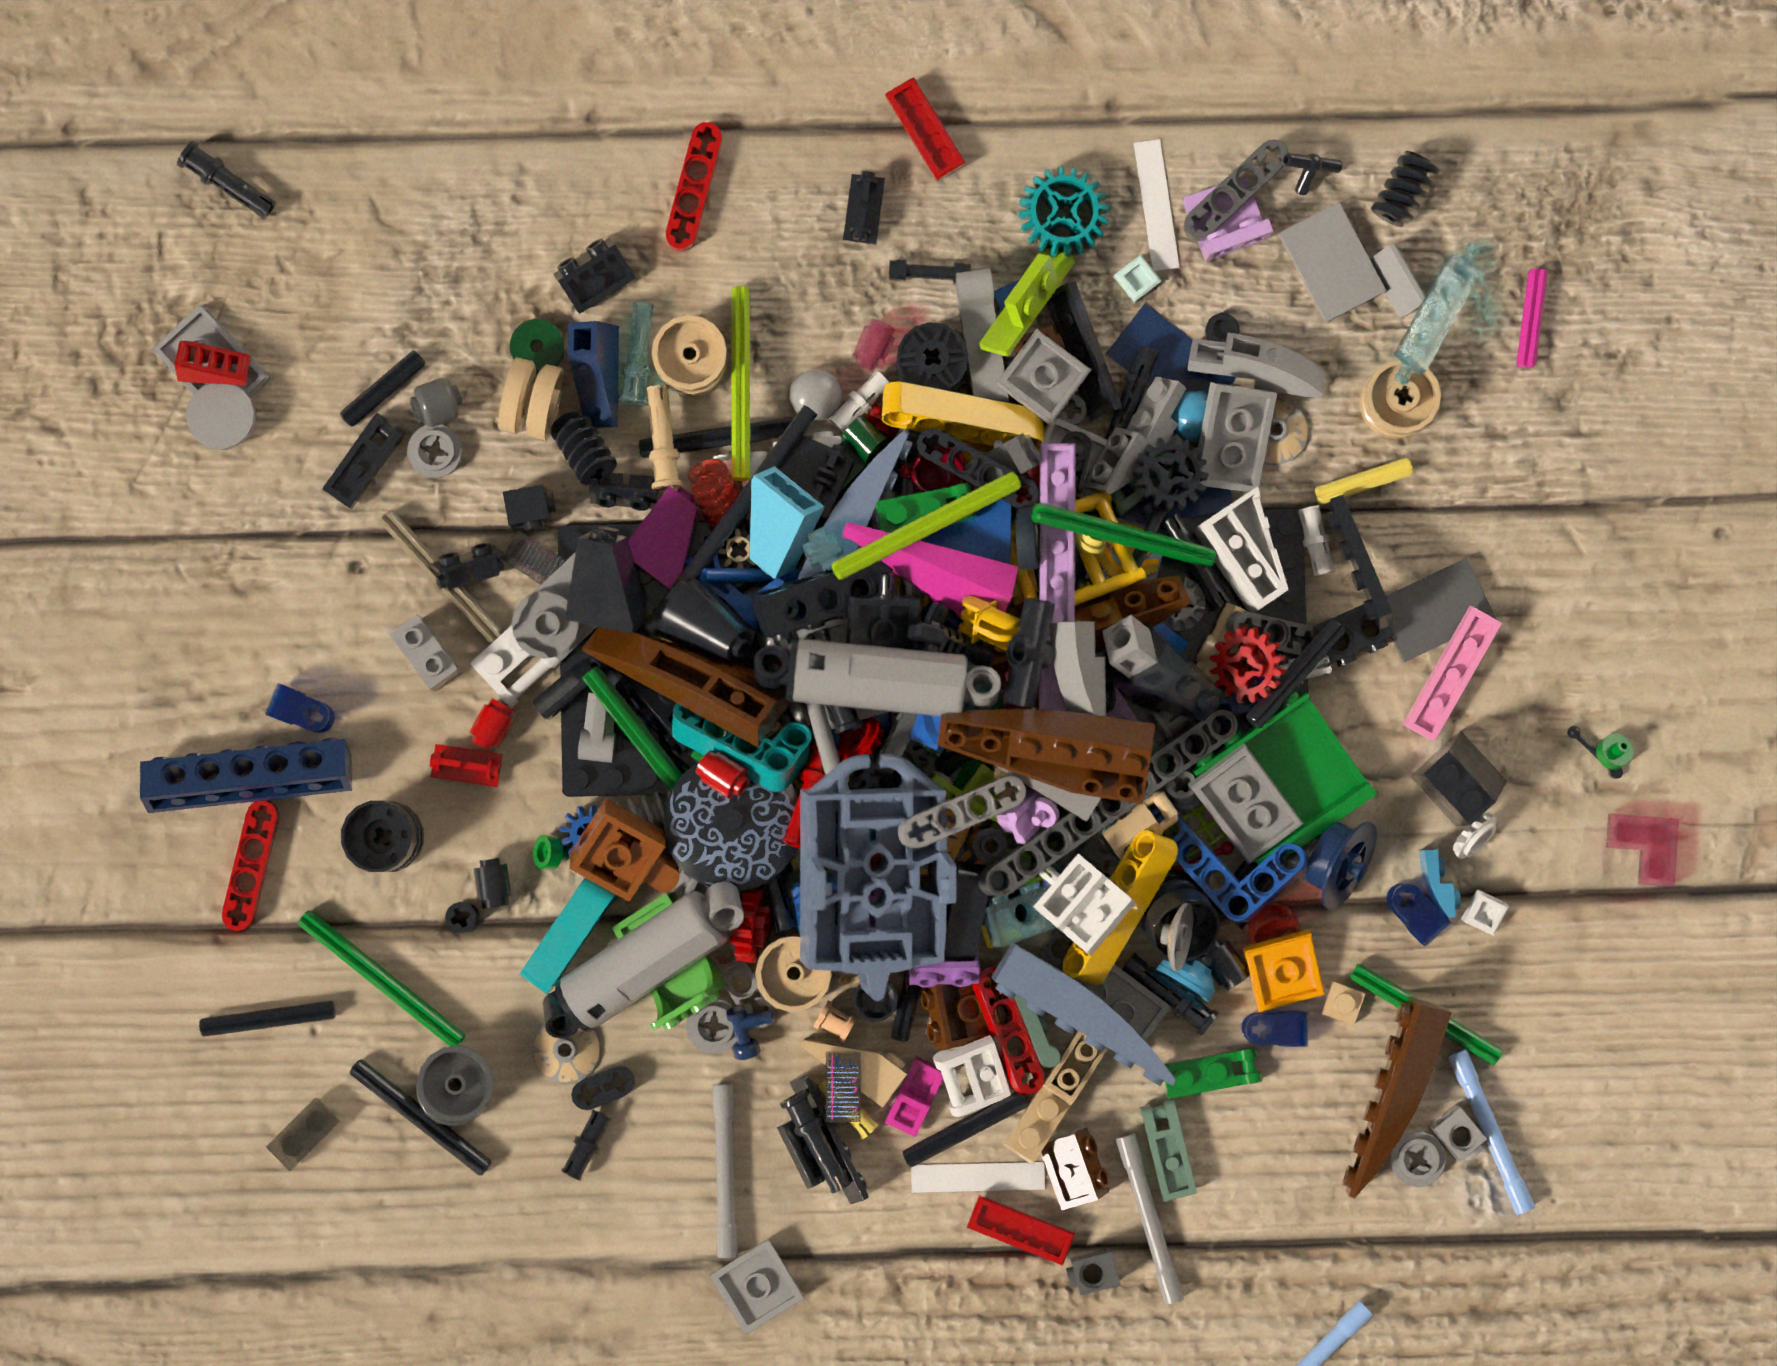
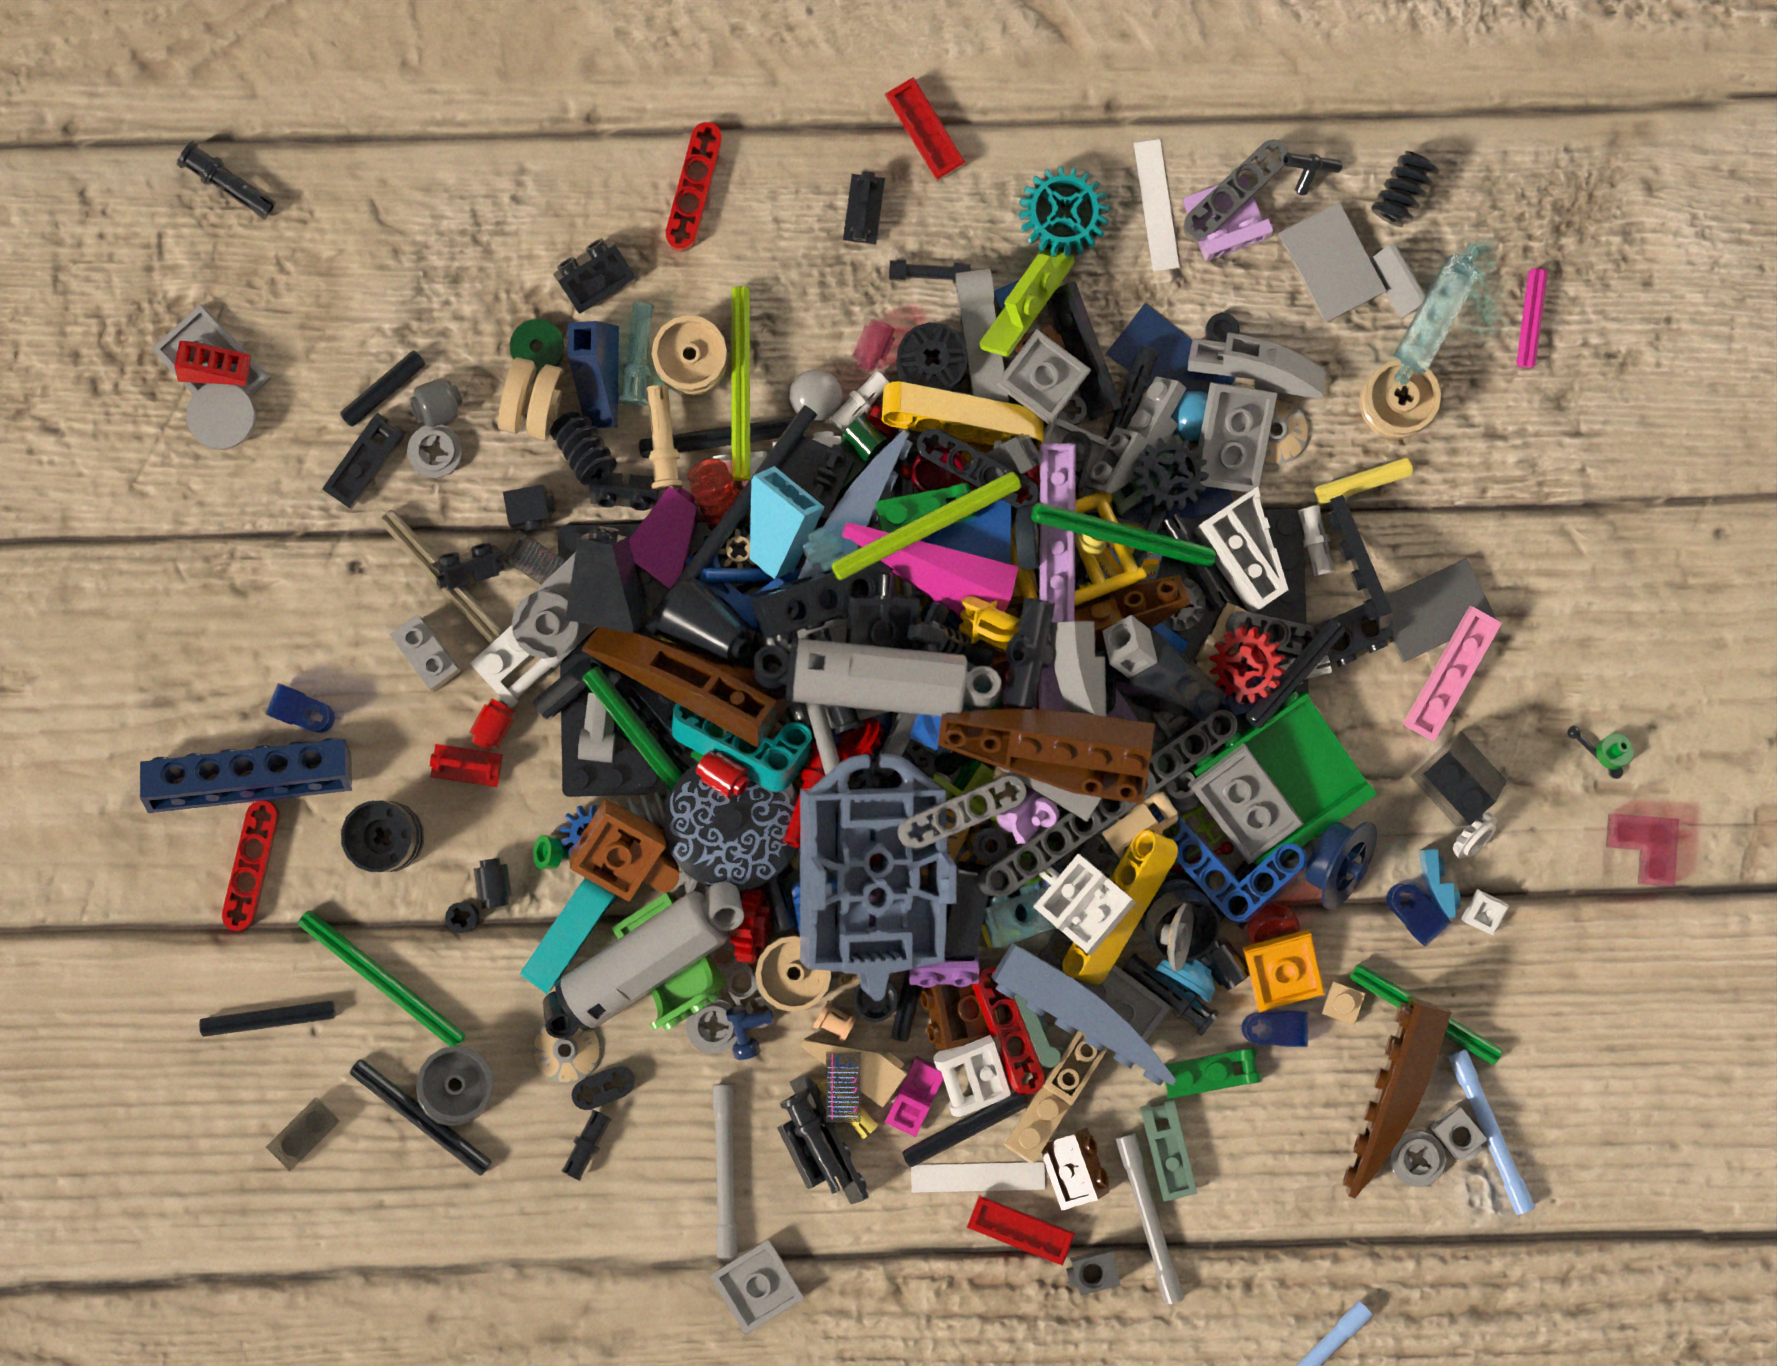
(1137, 278): light aqua tile -> none

